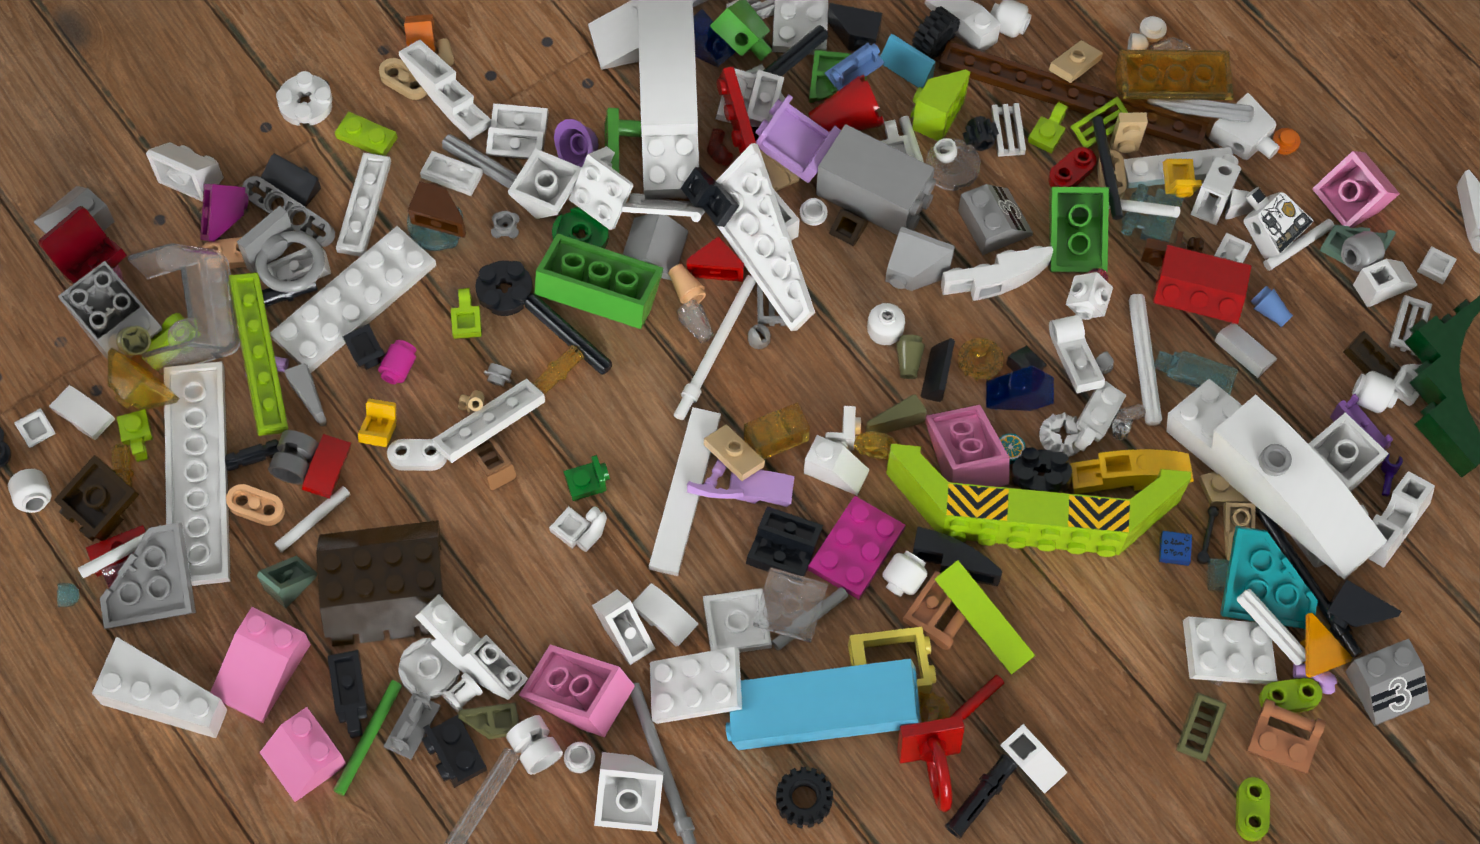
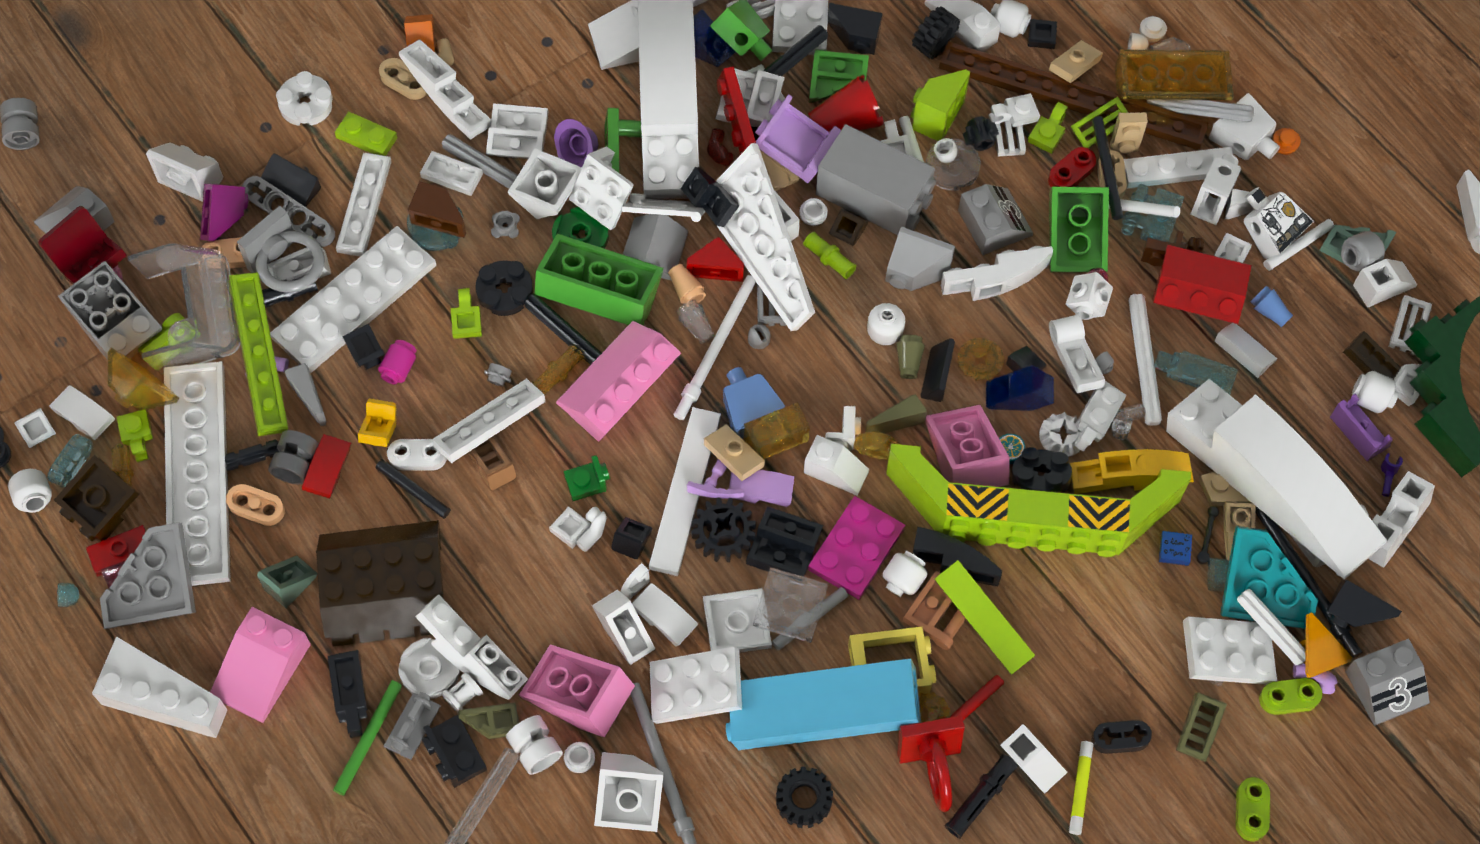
(19, 123): none -> light grey wheel
(70, 460): none -> clear light blue beam
(110, 557): white bar -> none
(138, 340): olive wheel -> none
(302, 754): bright pink slope -> none
(312, 519): white bar -> none
(413, 489): none -> black bar
(471, 403): tan arm -> none
(618, 379): none -> bright pink slope
(631, 538): none -> black slope
(636, 581): none -> white tile
(724, 542): none -> black gear
(748, 399): none -> medium blue torso
(829, 255): none -> lime pin
(861, 62): medium blue hinge -> none
(907, 61): medium azure slope -> none
(1017, 110): none -> white plate
(1042, 34): none -> black tile
(1081, 786): none -> neon yellow bar
(1121, 729): none -> black beam
(1180, 177): yellow bracket -> none
(1275, 460): light grey tile -> none
(1283, 746): nougat plate -> none
(1348, 451): white slope -> none
(1355, 190): bright pink slope -> none
(1436, 265): white tile -> none

